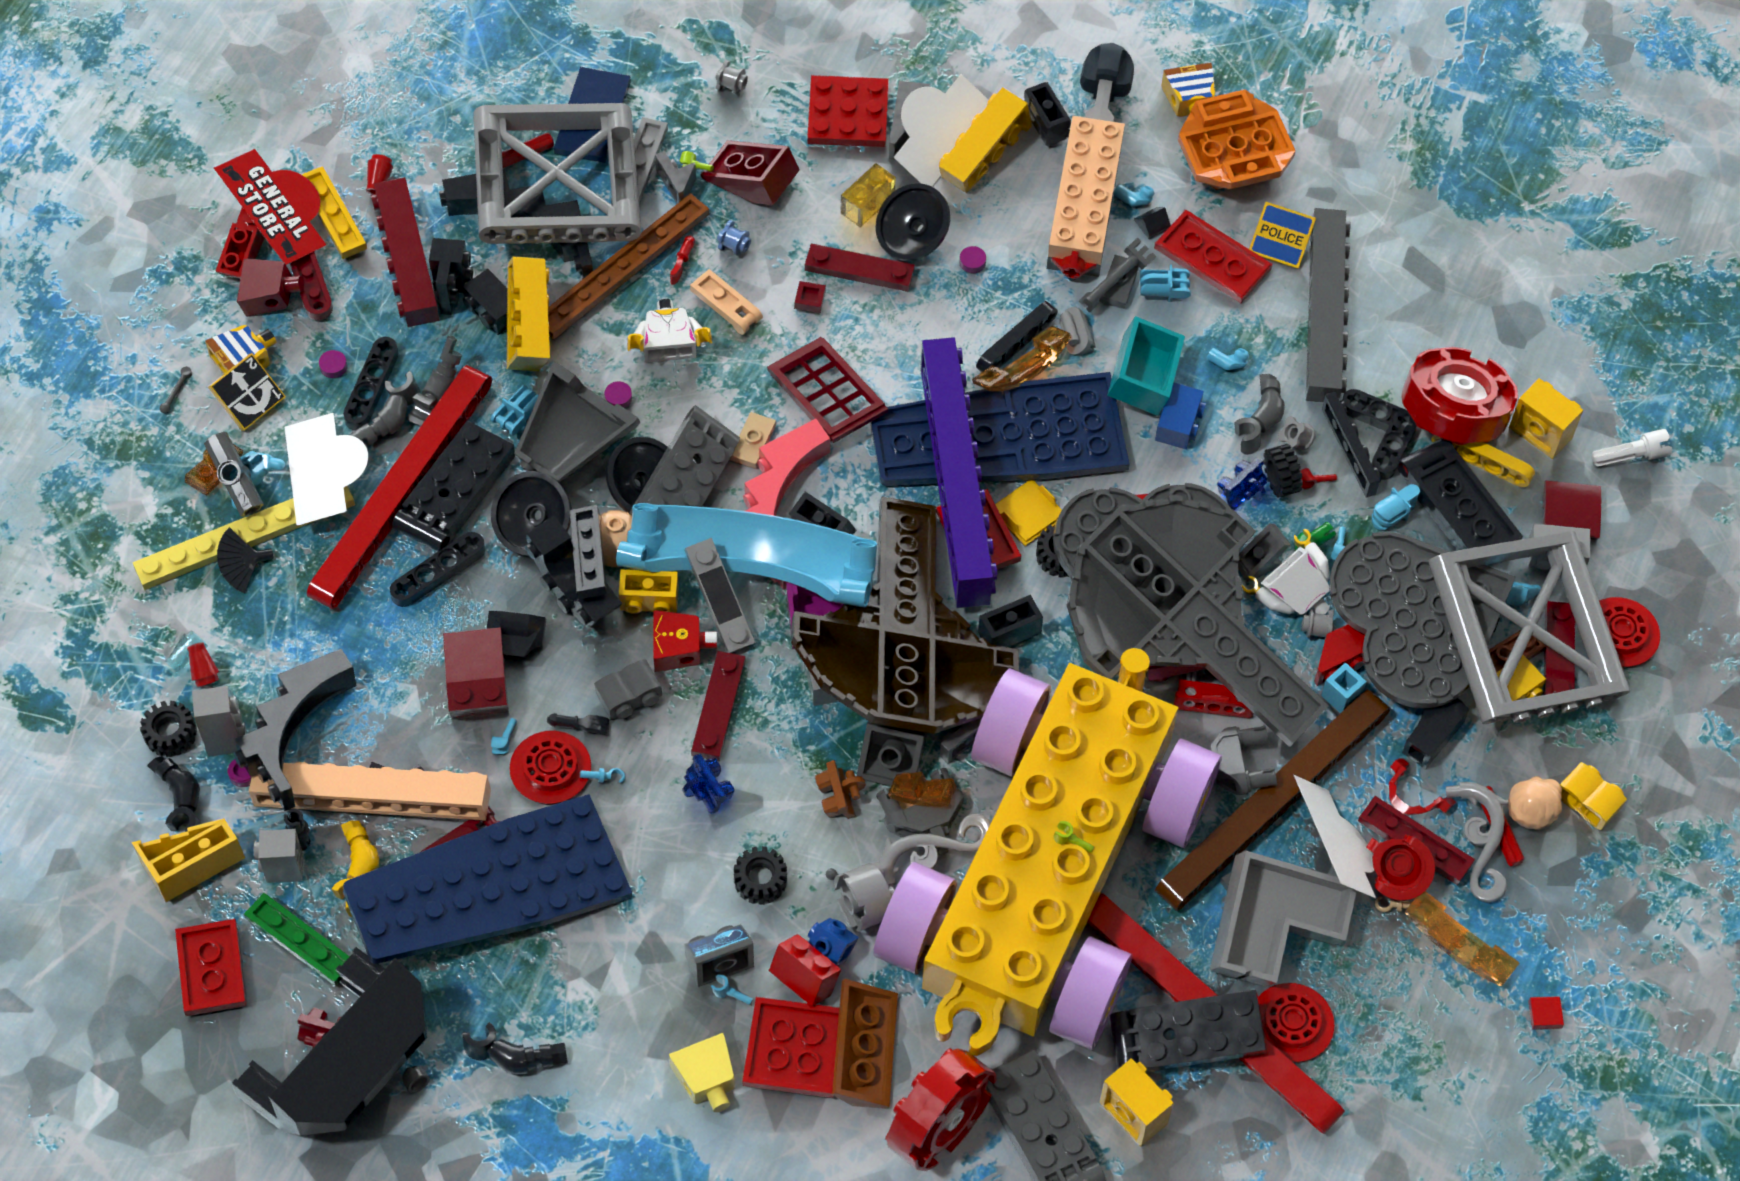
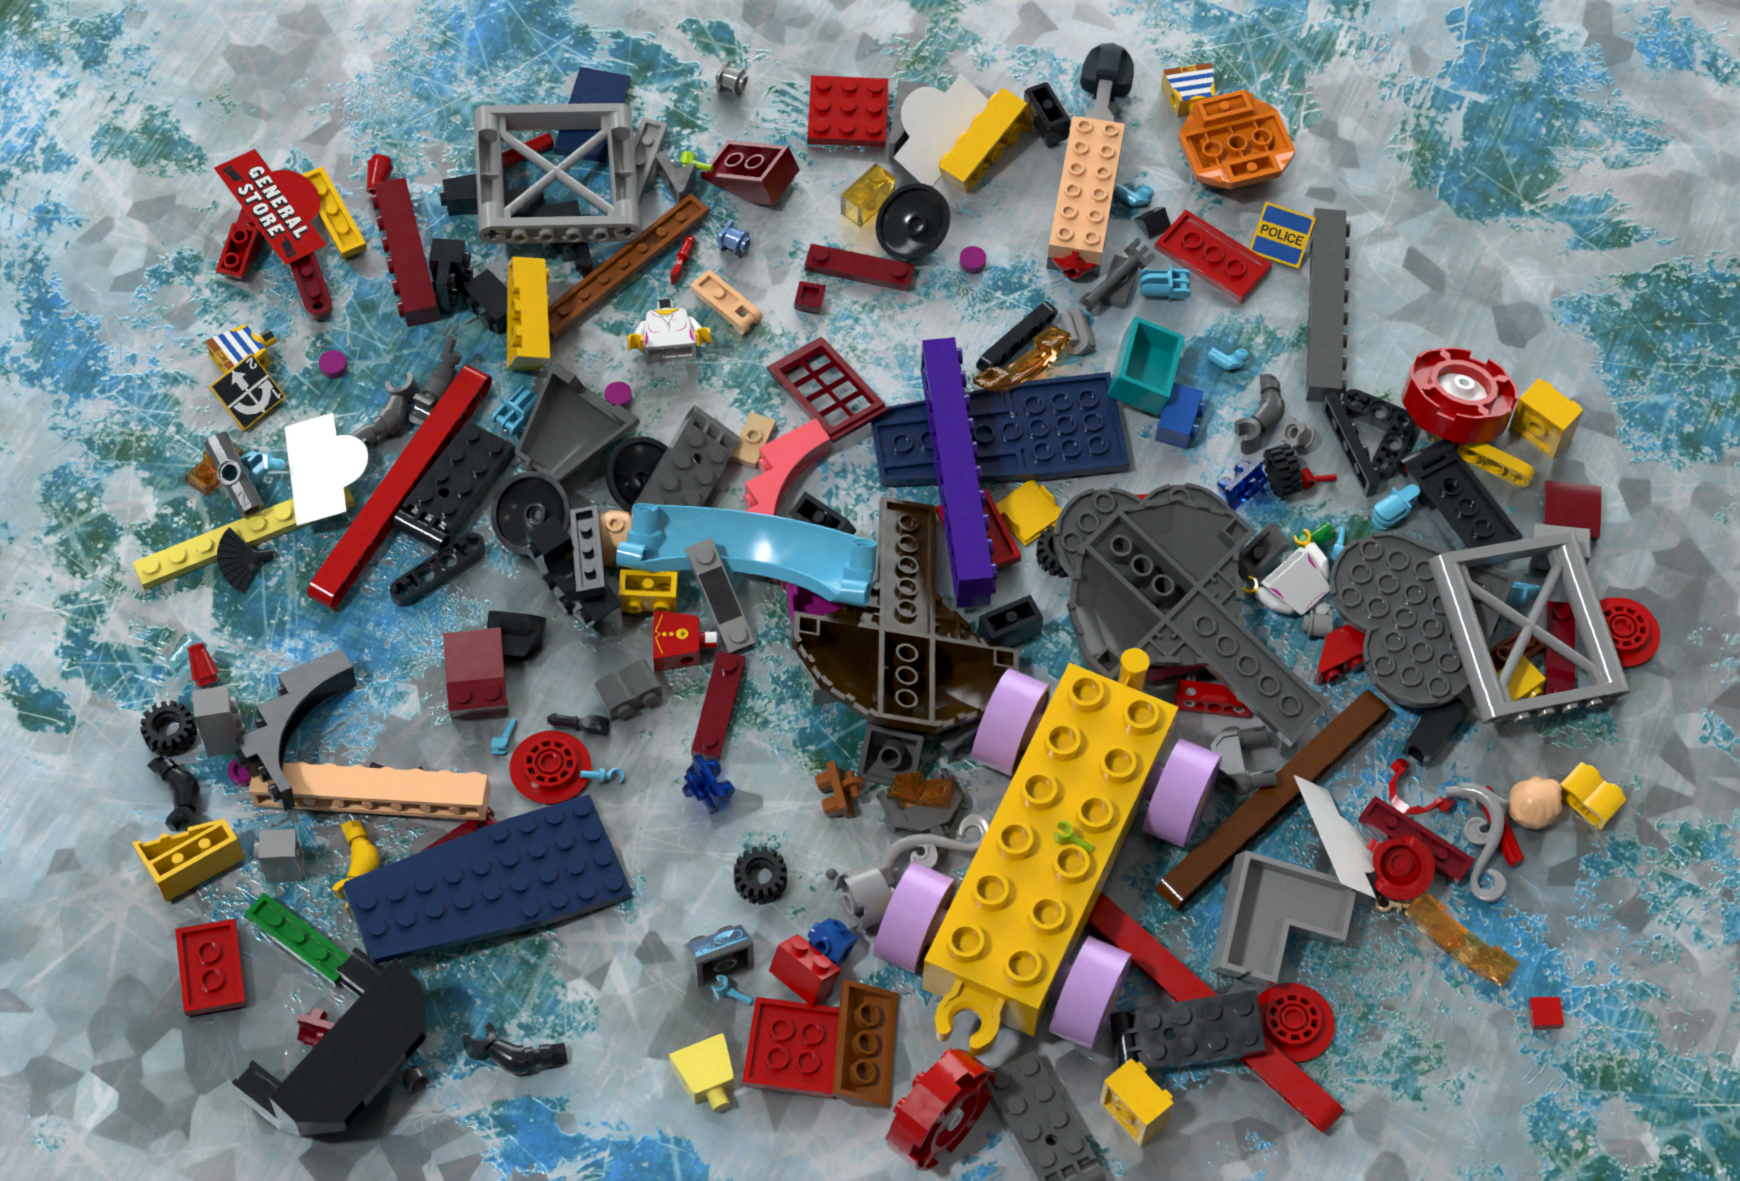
(186, 372): dark grey hinge -> none
(266, 286): dark red torso -> none
(296, 821): black pin -> none
(367, 382): black beam -> none
(1343, 687): medium azure brick -> none
(1647, 446): white piece -> none

